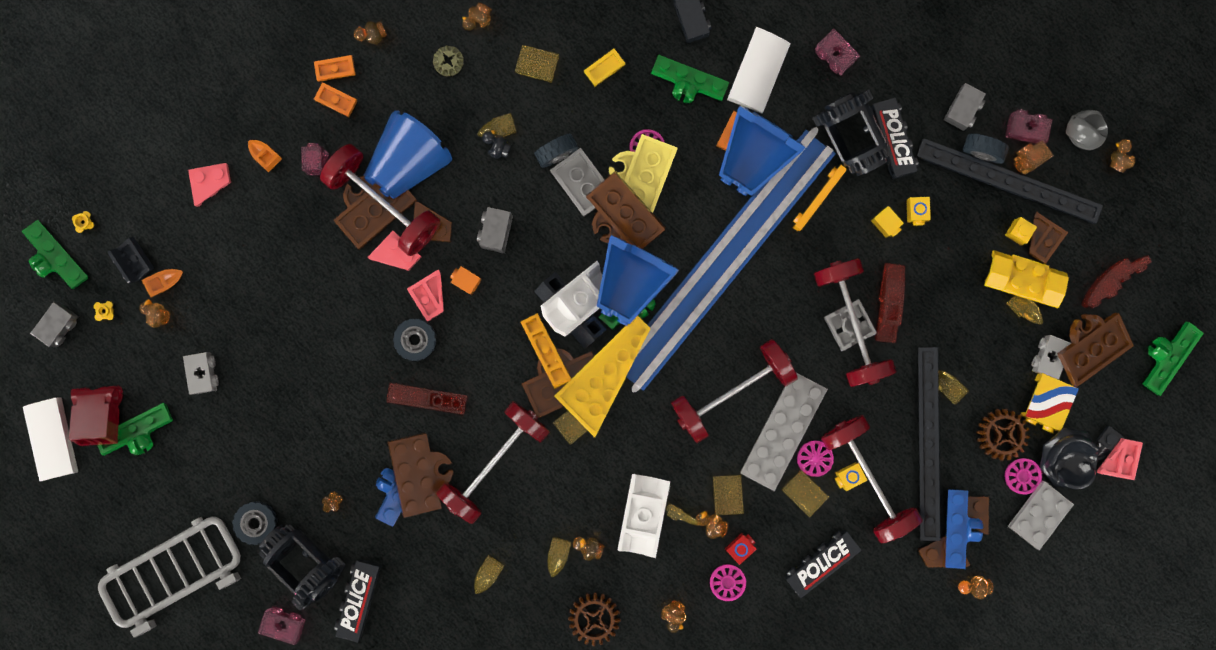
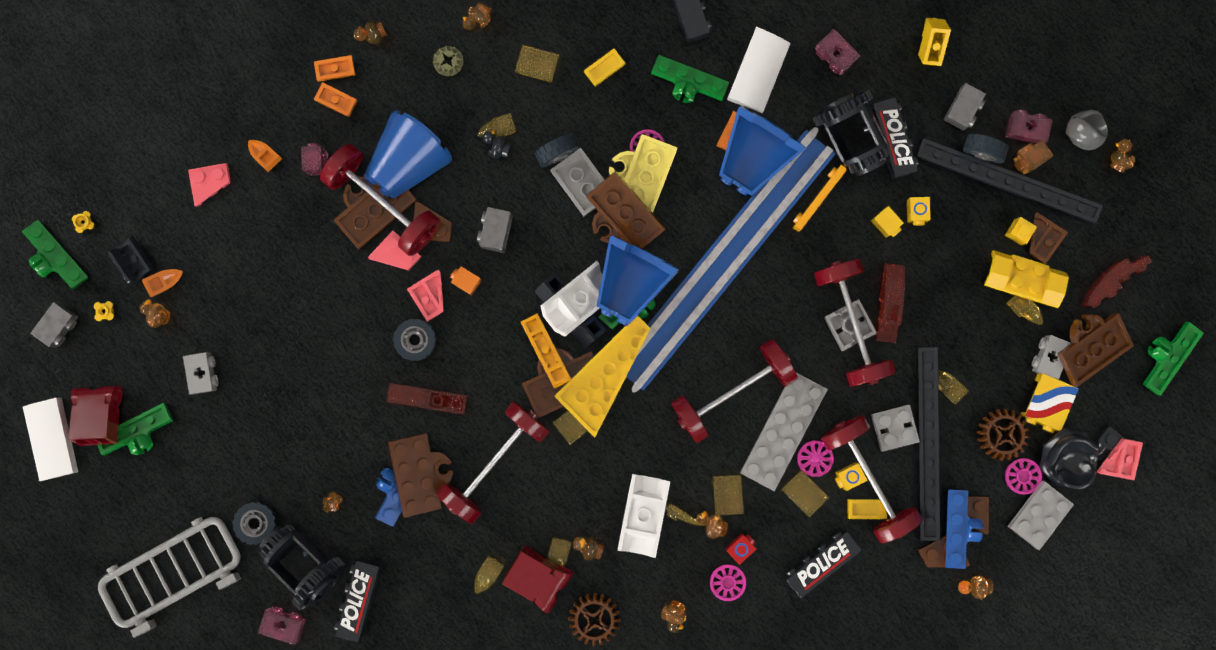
(537, 578): none -> dark red piece
(866, 509): none -> yellow tile
(893, 423): none -> light grey brick
(934, 41): none -> yellow hinge

